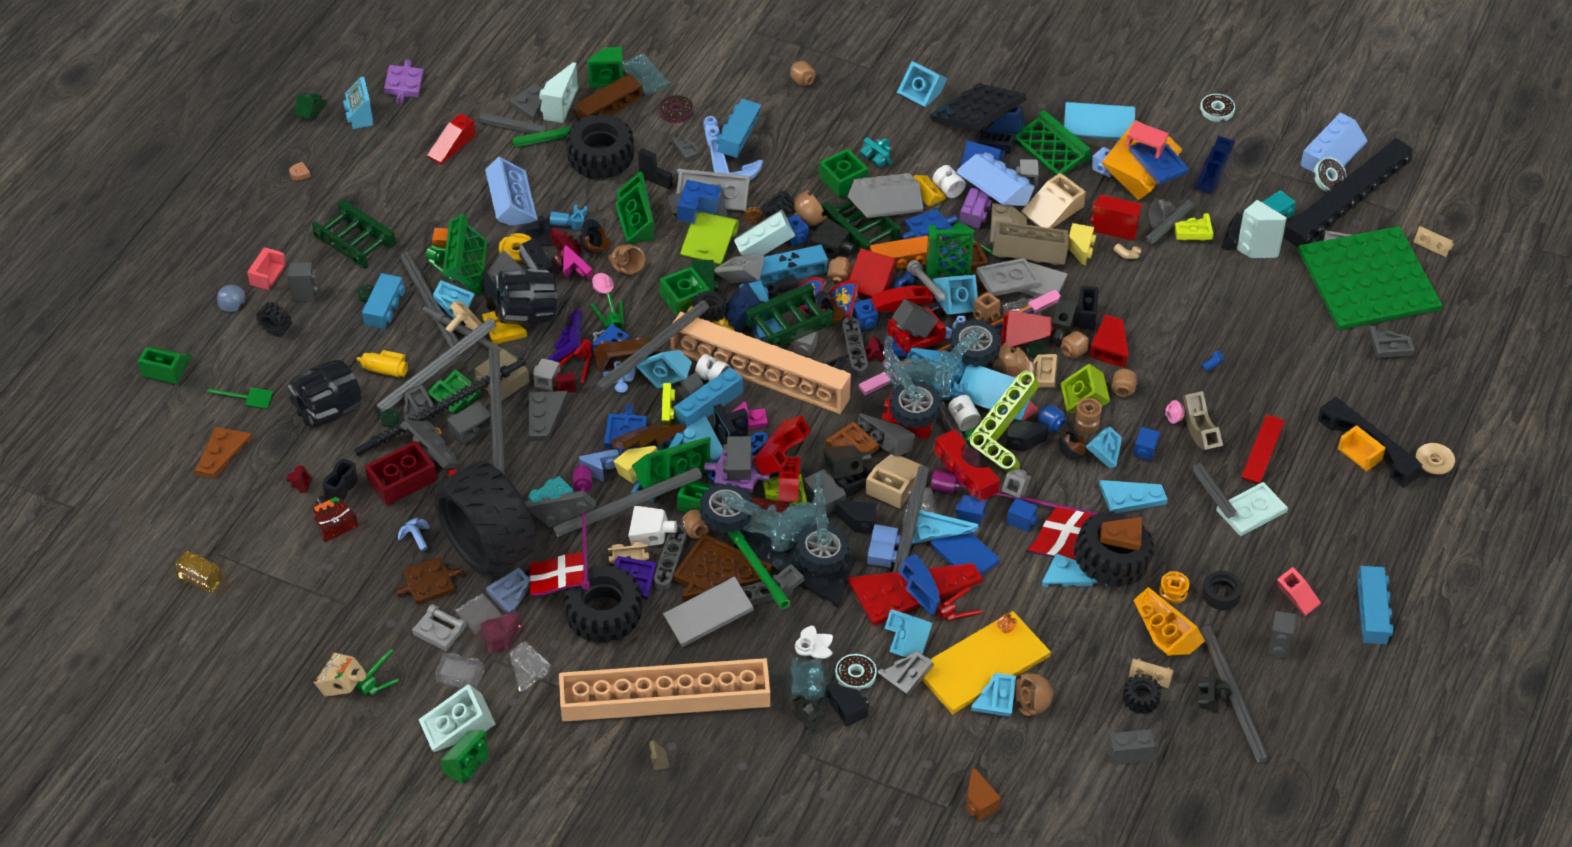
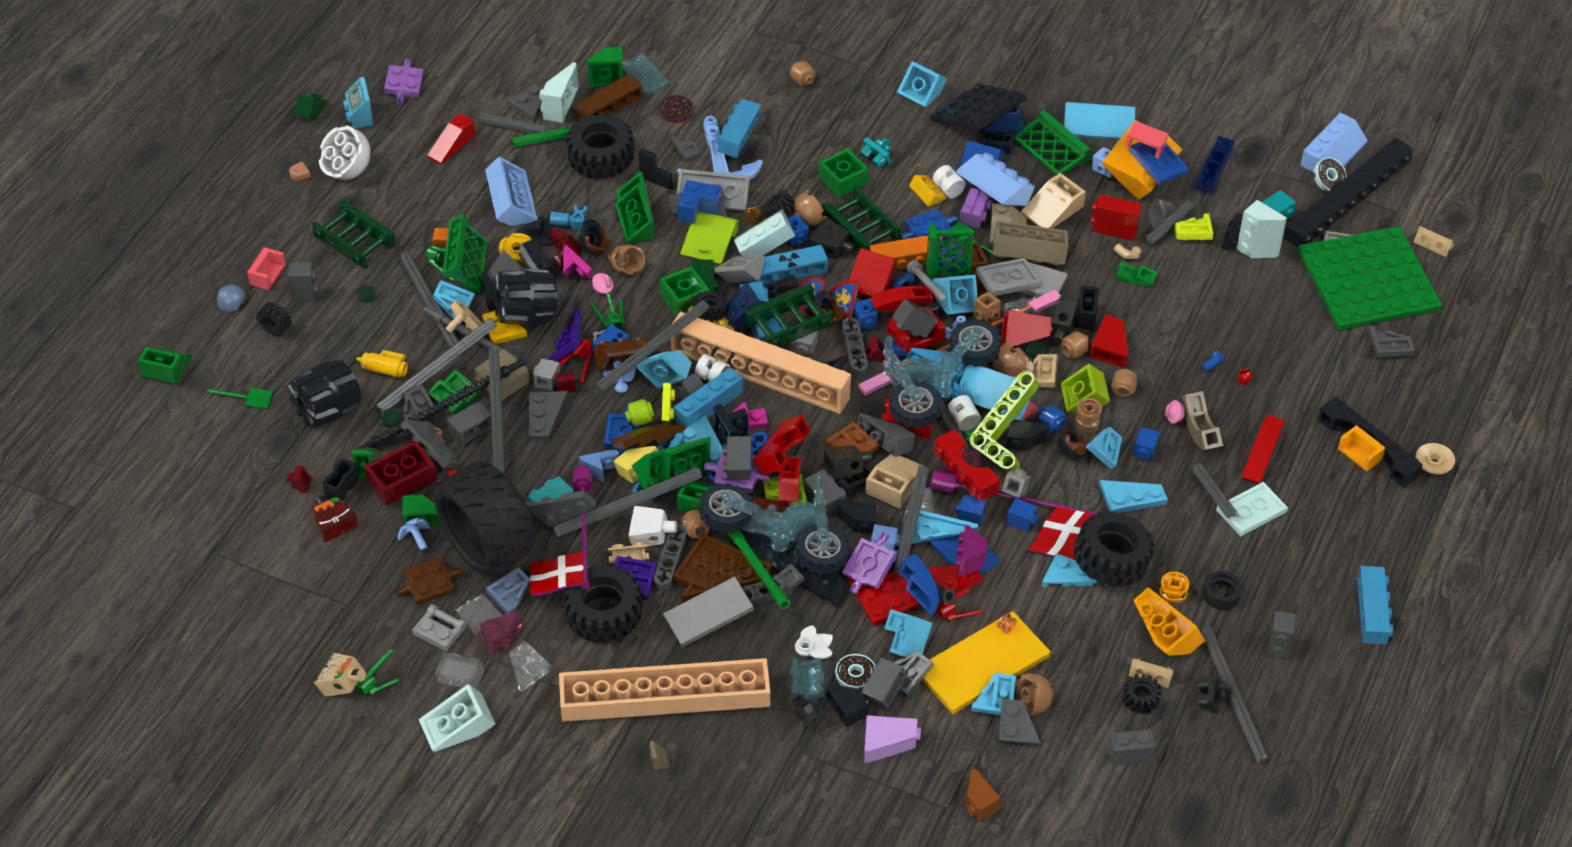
(198, 571): clear yellow brick -> none
(219, 450): dark orange wing -> none
(344, 153): none -> white cylinder
(362, 457): none -> green slope
(383, 301): dark azure brick -> none
(419, 507): none -> green slope
(466, 756): green slope -> none
(639, 412): none -> lime head
(839, 270): medium nougat head -> none
(869, 563): none -> medium lavender plate
(884, 683): none -> dark grey brick
(886, 195): light grey slope -> none
(889, 736): none -> lavender slope
(946, 595): none -> black bar
(970, 551): none -> magenta slope
(1016, 723): none -> dark grey wing
(1029, 170): light grey brick -> none
(1080, 242): light yellow slope -> none
(1122, 533): dark orange wing -> none
(1142, 277): none -> green slope
(1217, 100): tile -> none
(1244, 377): none -> red hinge
(1298, 591): coral slope -> none

